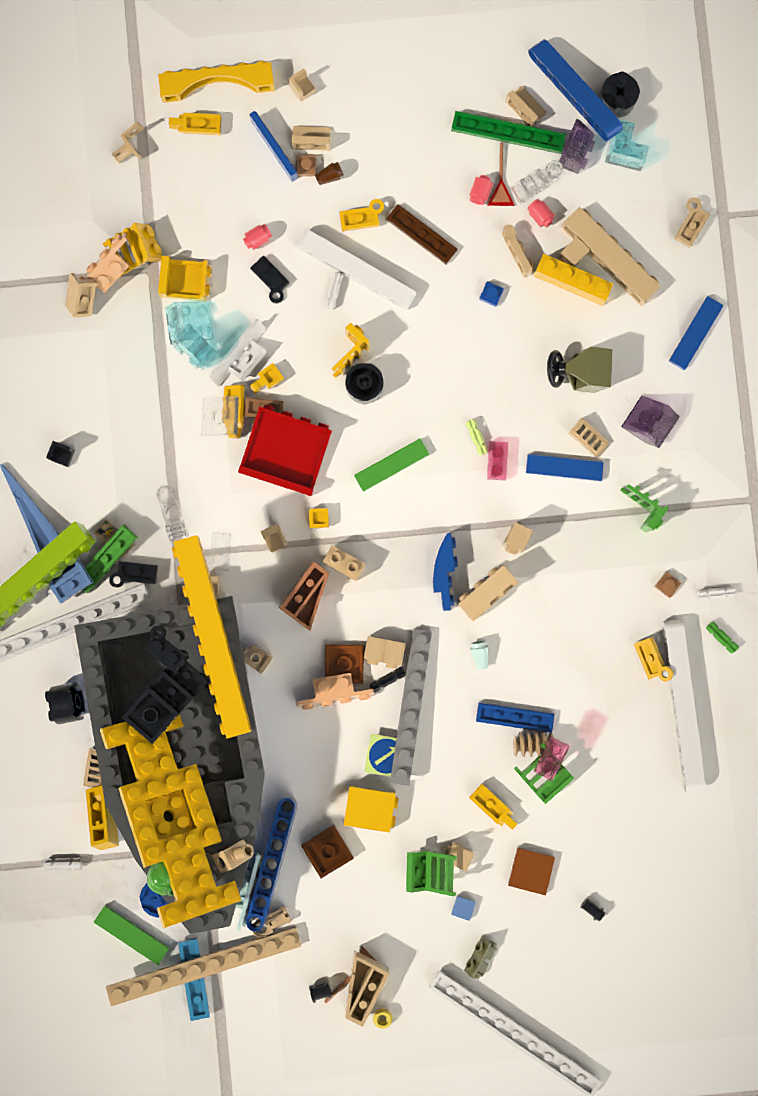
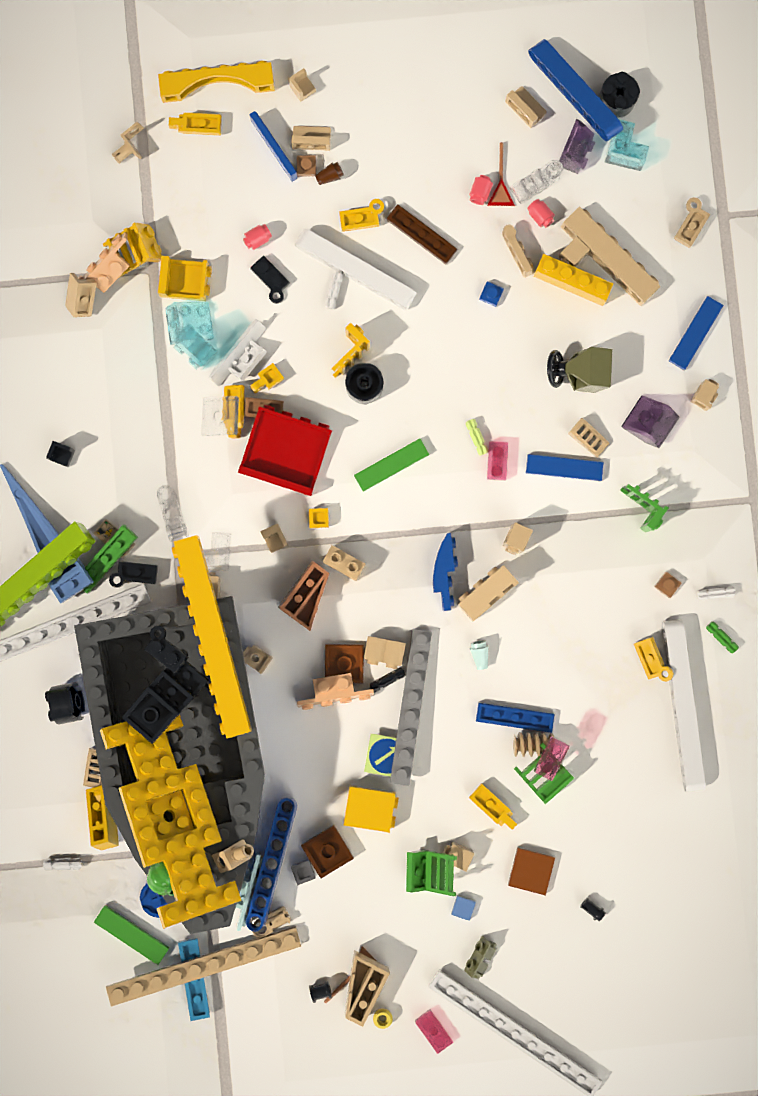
(303, 872): none -> flat silver plate
(433, 1031): none -> clear pink plate
(508, 132): green plate -> none
(705, 394): none -> tan brick

